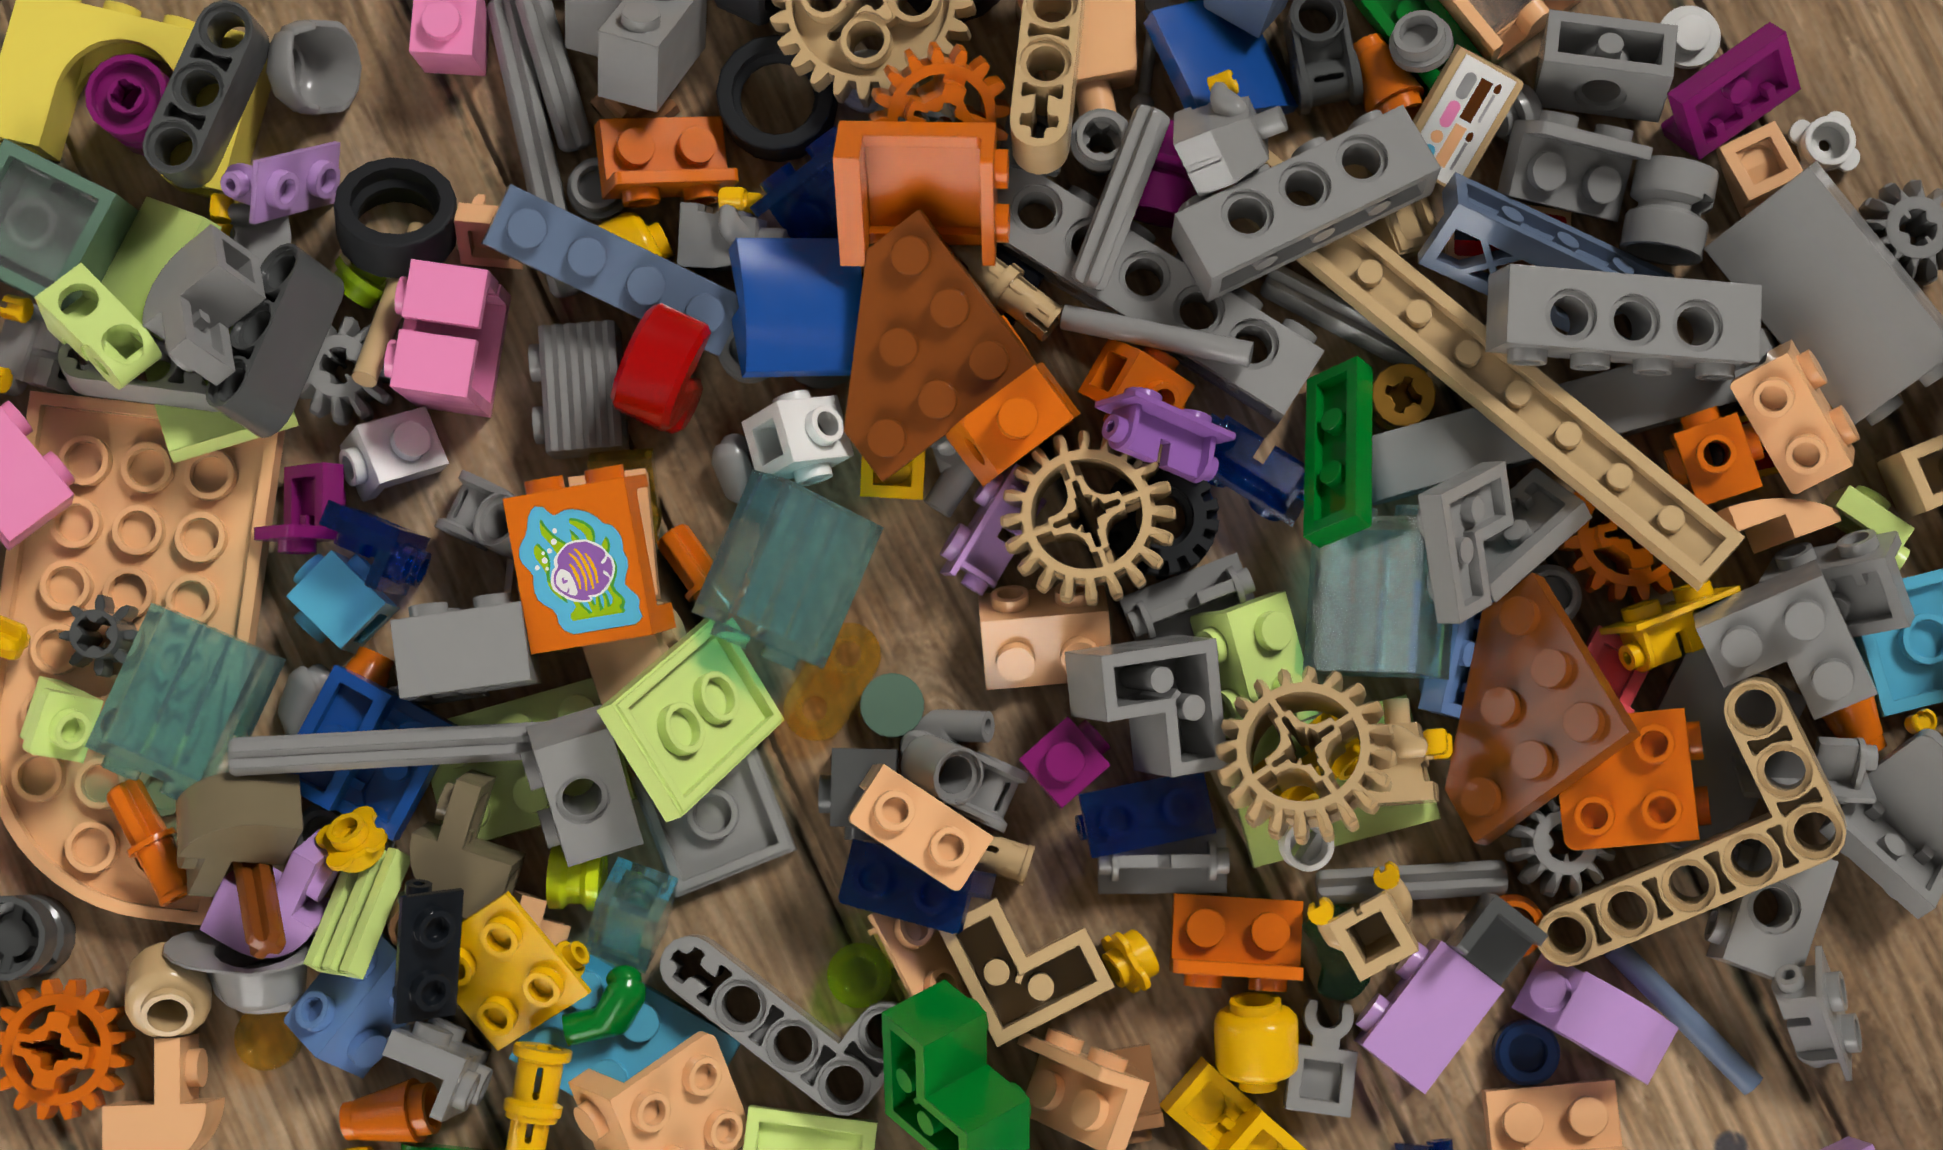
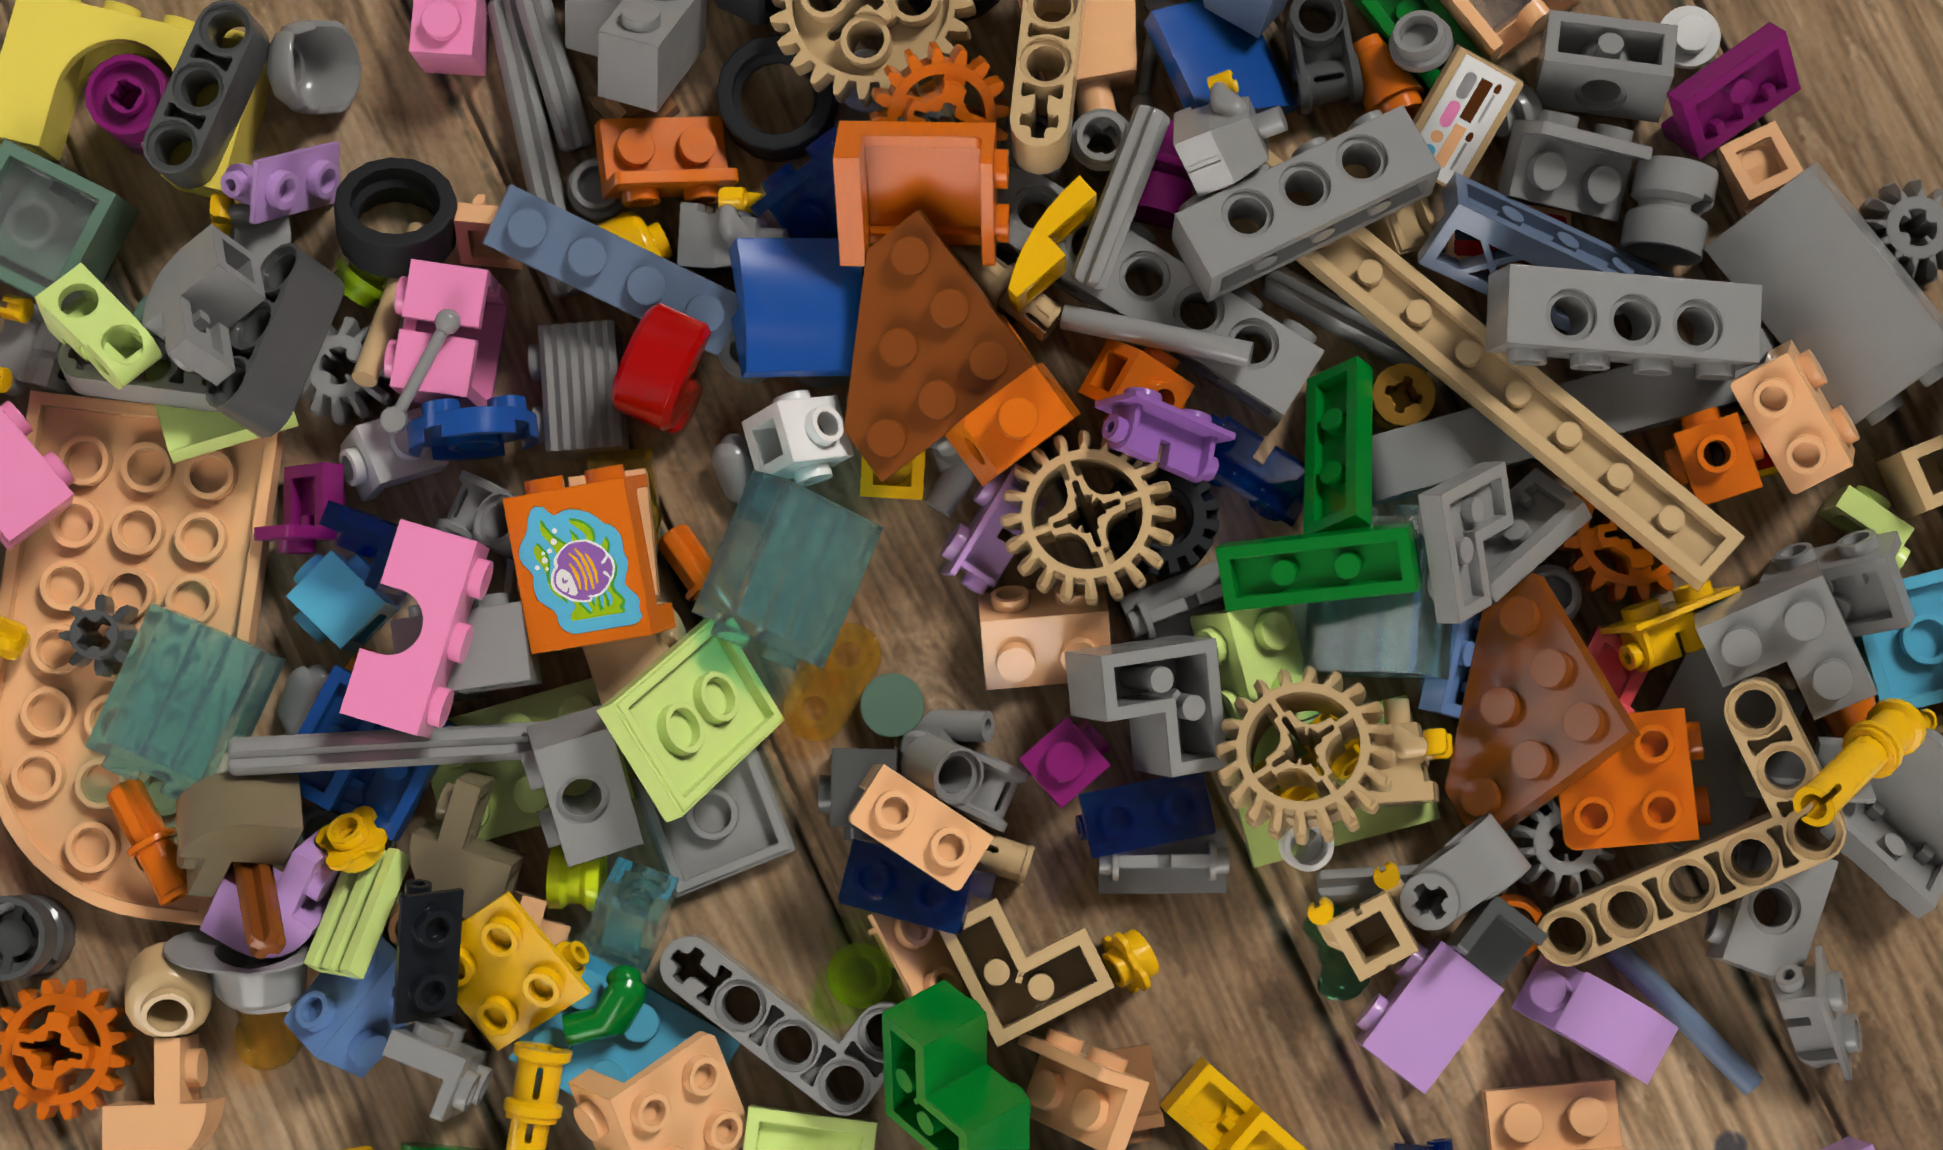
(59, 720): yellowish green bracket -> none
(147, 247): yellowish green tile -> none
(391, 1114): orange cone -> none
(395, 418): none -> light grey hinge
(411, 687): none -> bright pink arch
(472, 431): none -> blue plate
(1041, 259): none -> yellow slope
(1236, 939): orange bracket -> none
(1256, 1041): yellow head -> none
(1319, 567): none -> green plate
(1324, 1071): light grey plate -> none
(1470, 870): none -> light grey piece
(1525, 1052): dark blue tile -> none
(1778, 520): light nougat slope -> none
(1835, 130): white plate -> none
(1868, 751): none -> yellow pin

